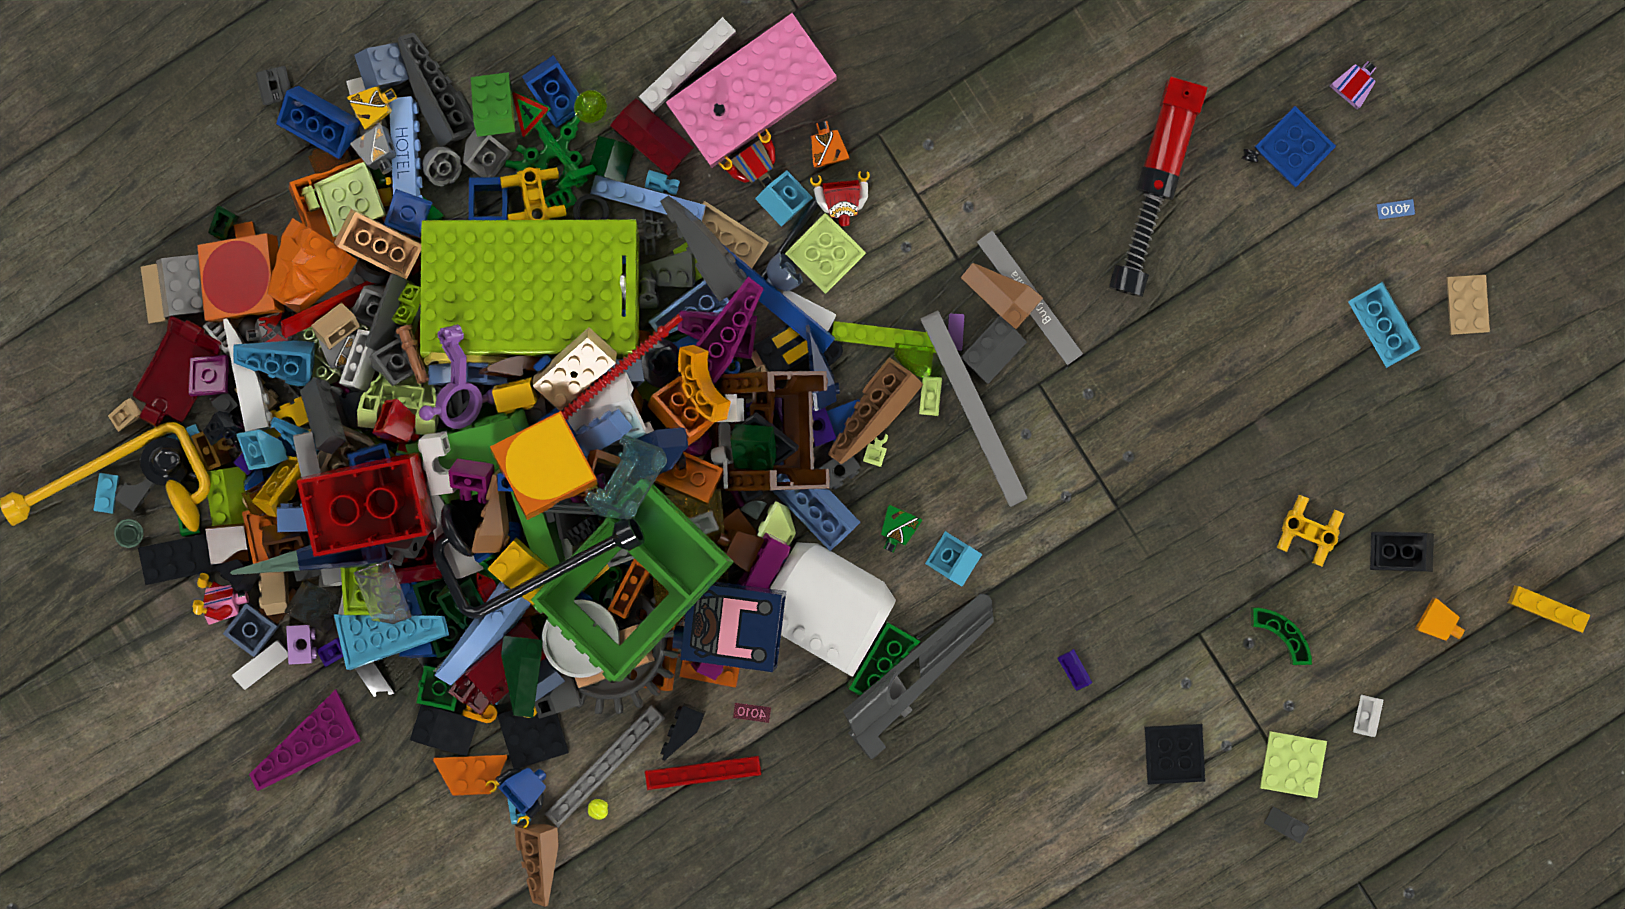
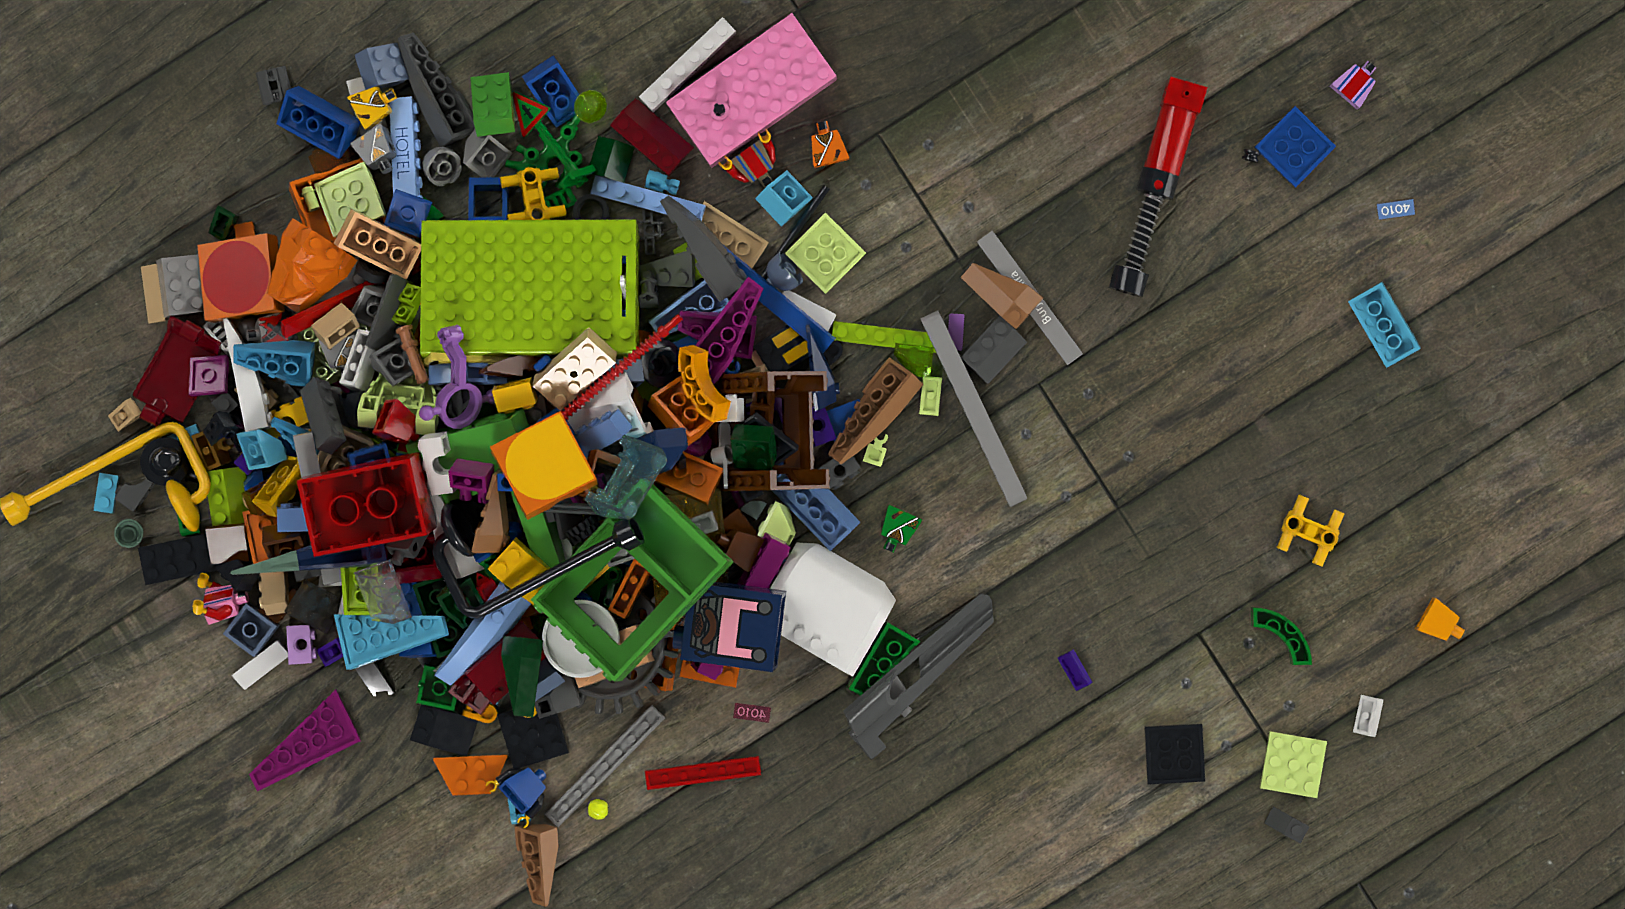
(384, 185): piece -> none
(687, 725): black slope -> none
(842, 198): torso -> none
(953, 558): medium azure slope -> none
(1402, 551): black slope -> none
(1468, 304): tan plate -> none
(1548, 608): yellow brick -> none

